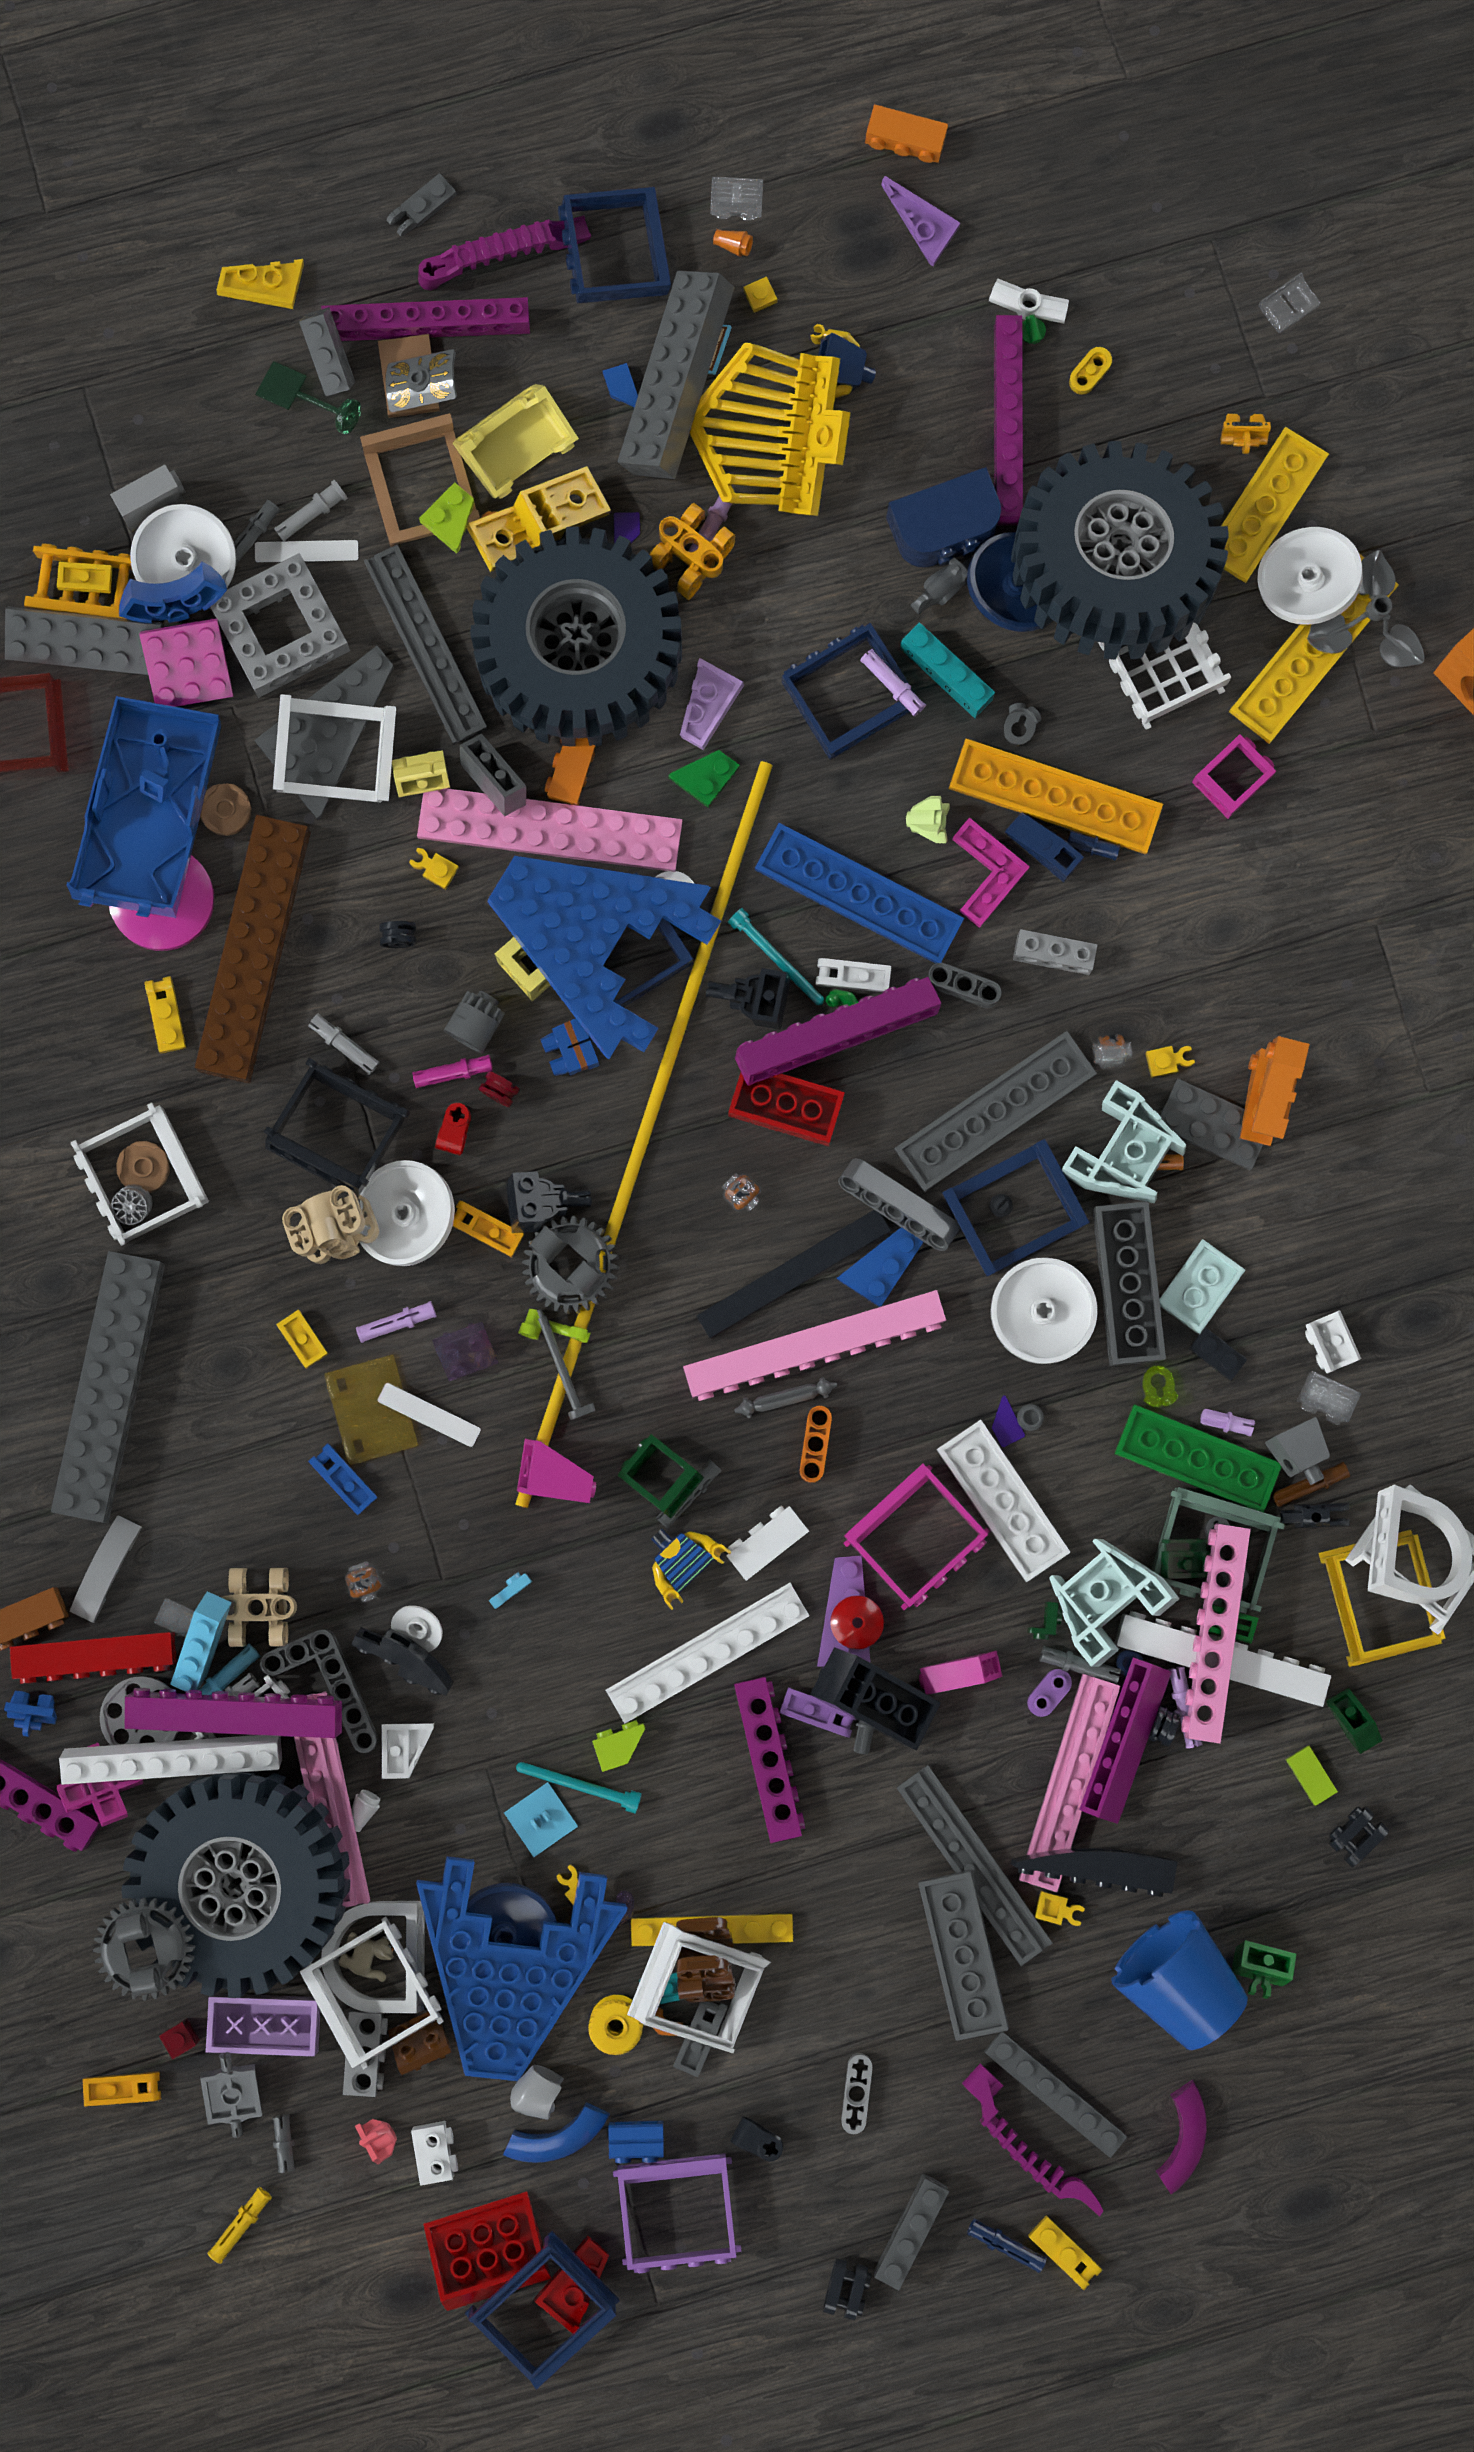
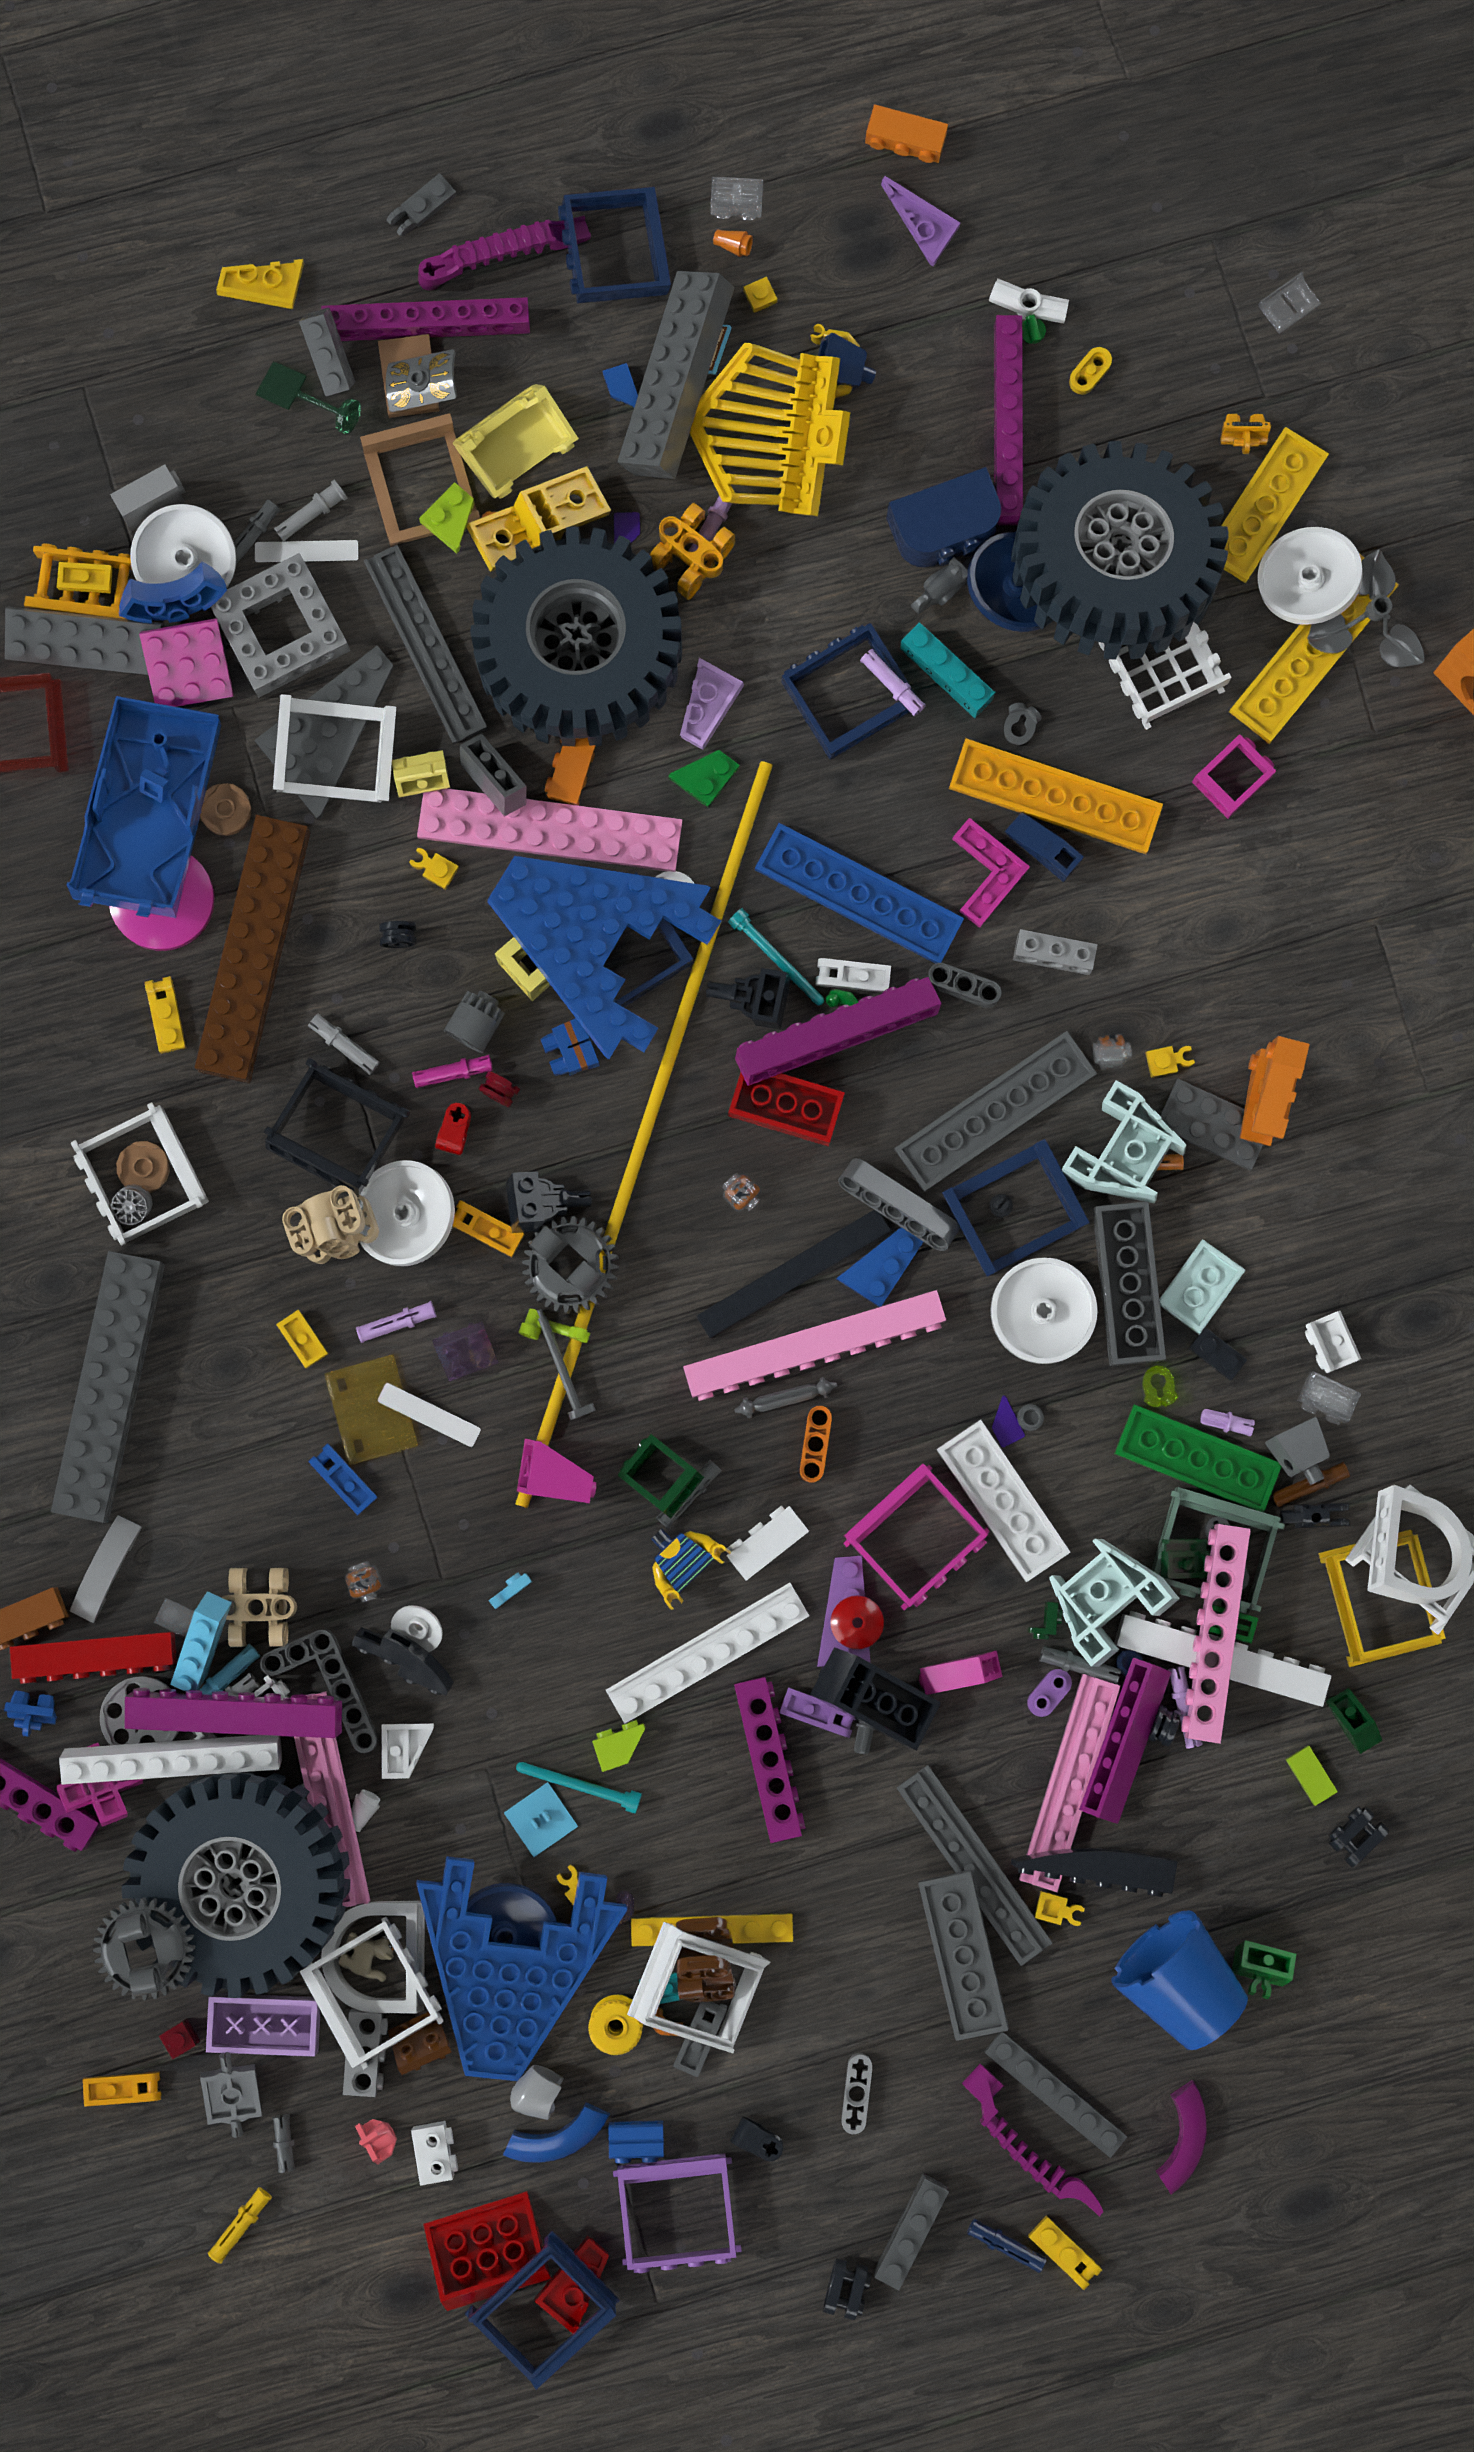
(929, 819): yellowish green brick -> none
(1093, 845): dark blue axle -> none

